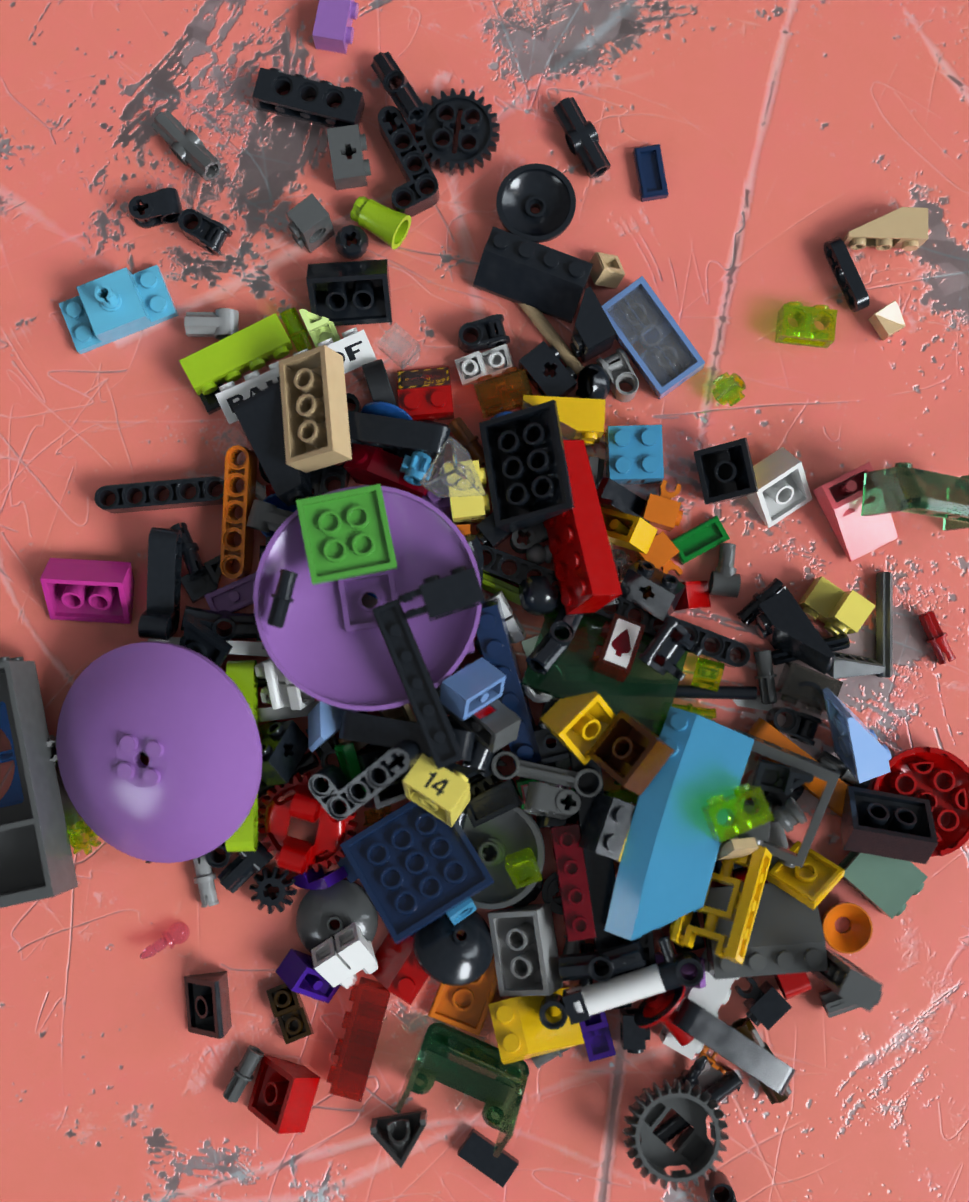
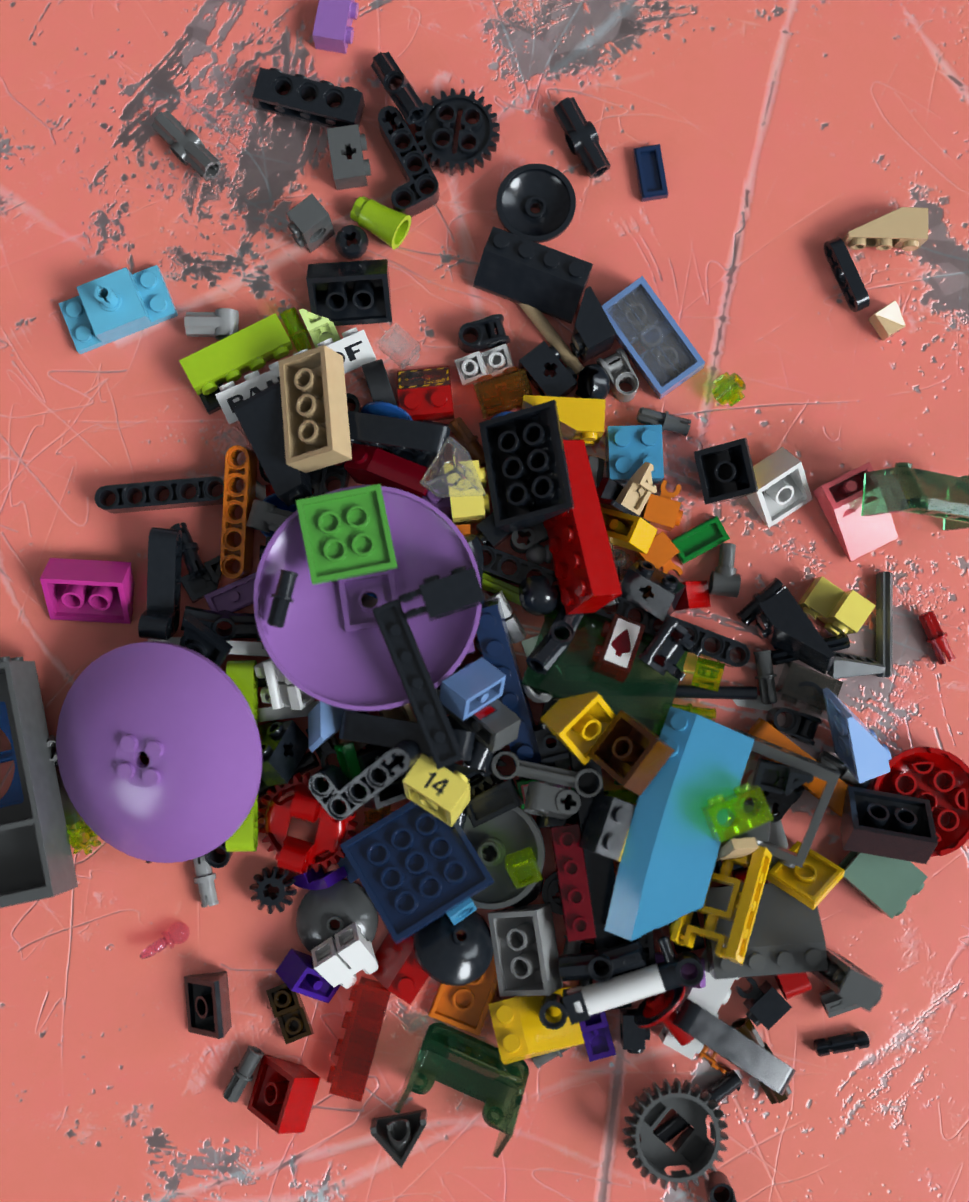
(159, 208): black piece -> none
(208, 233): black piece -> none
(244, 867): black piece -> none
(415, 467): dark azure gear -> none
(479, 1153): black tile -> none
(606, 270): tan slope -> none
(638, 489): none -> tan slope
(668, 421): none -> dark grey axle
(693, 1073): black bar -> none
(789, 814): dark grey wheel -> none
(806, 333): clear neon green brick -> none
(841, 1043): none -> black axle
(859, 928): orange piece -> none

